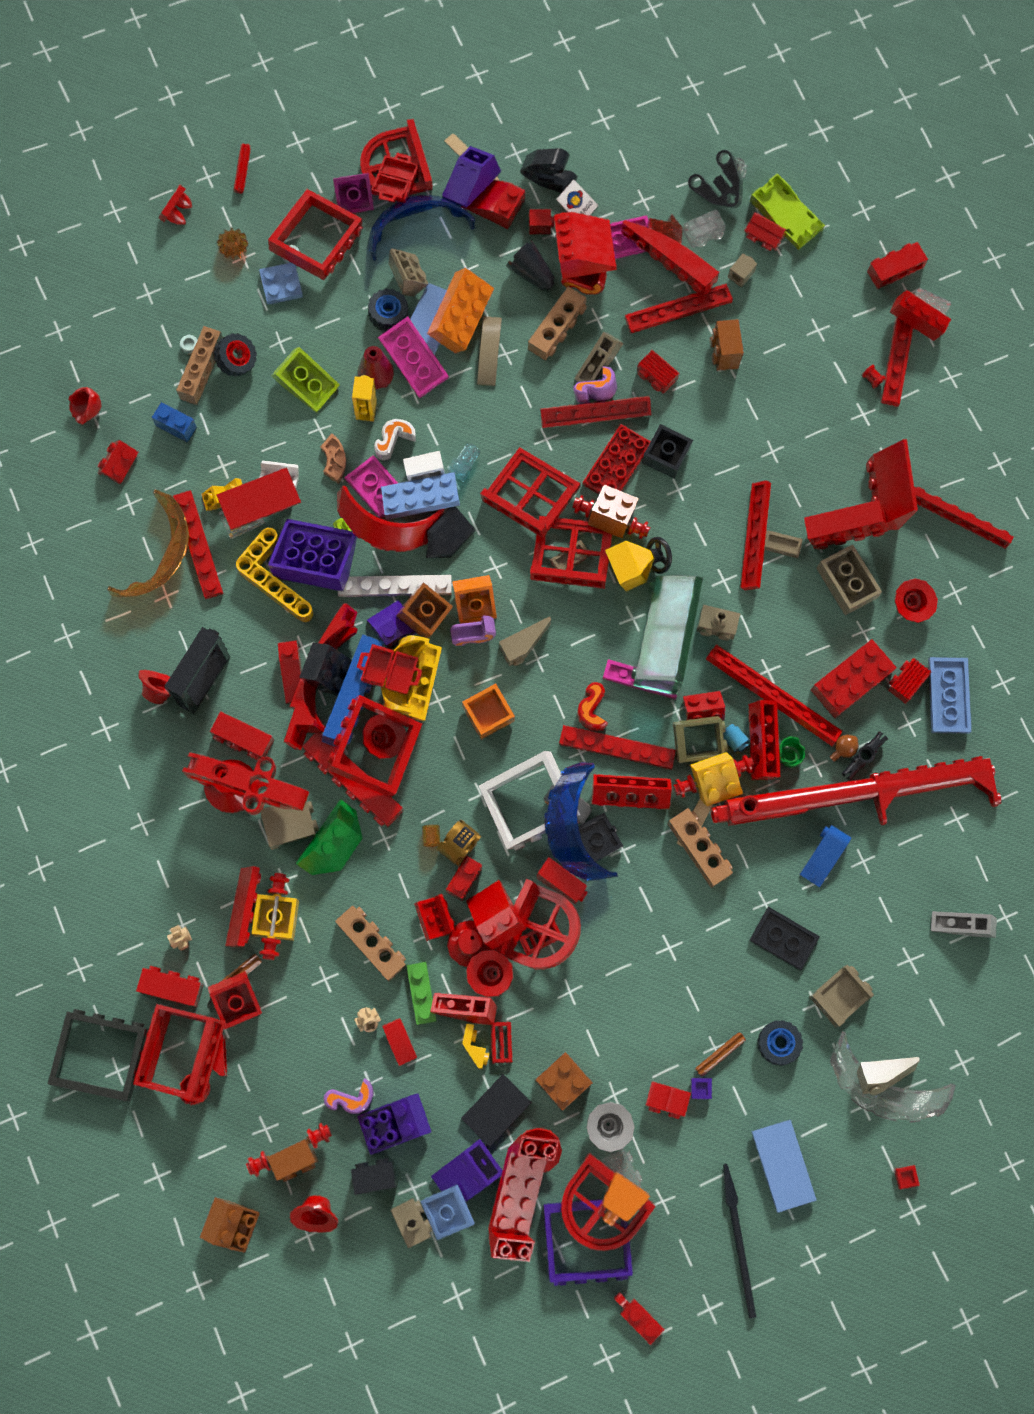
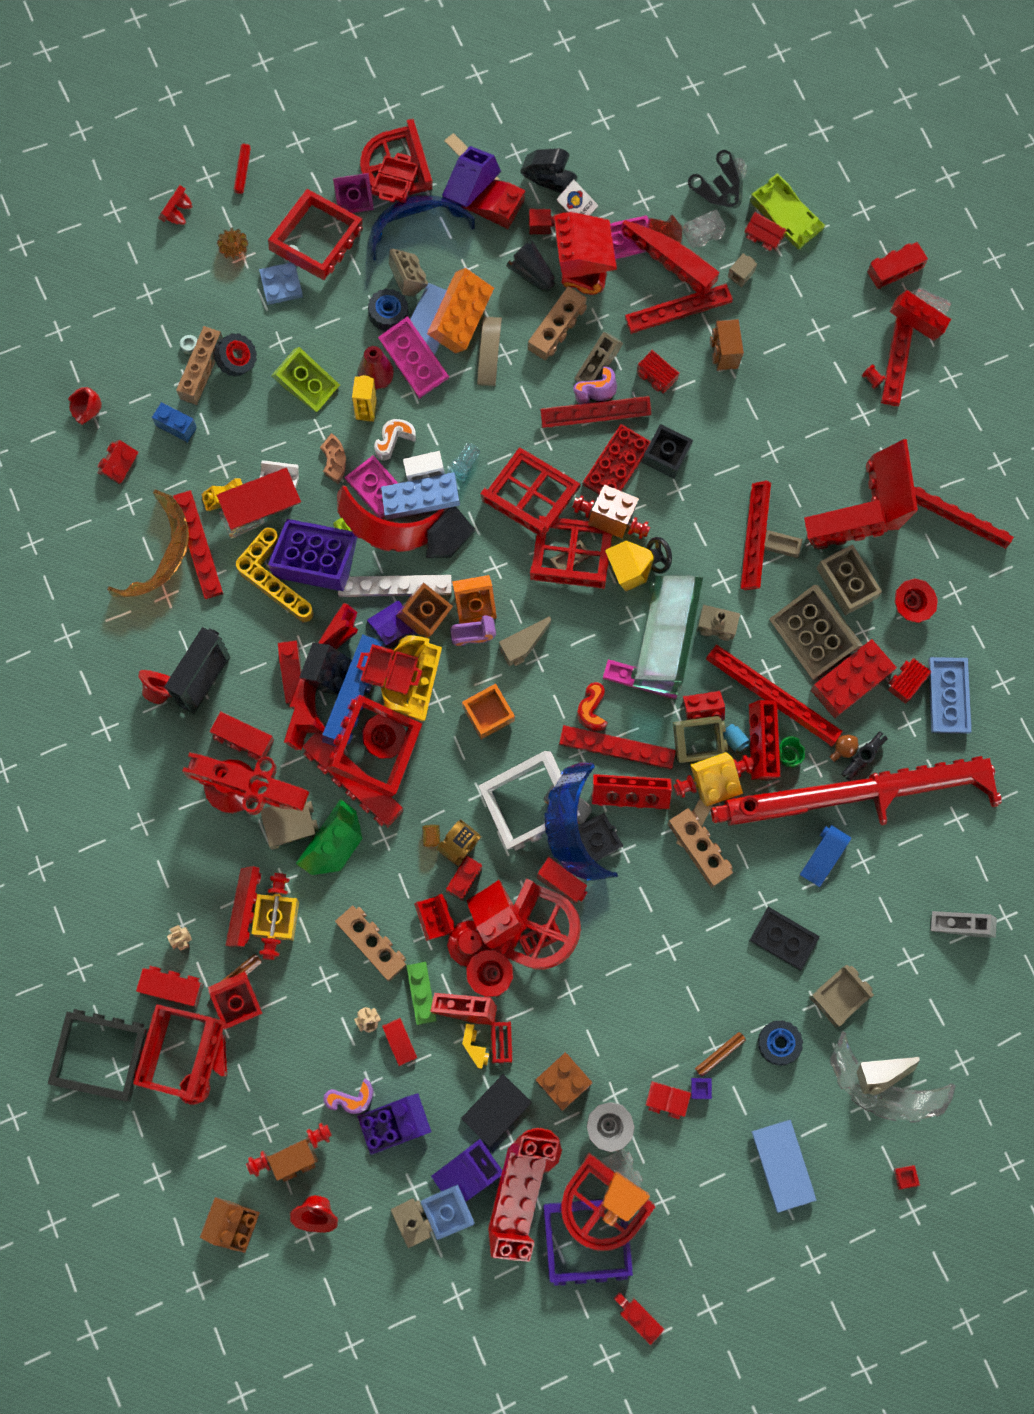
(374, 1177): black brick -> none
(731, 1201): black piece -> none
(815, 631): none -> dark tan slope

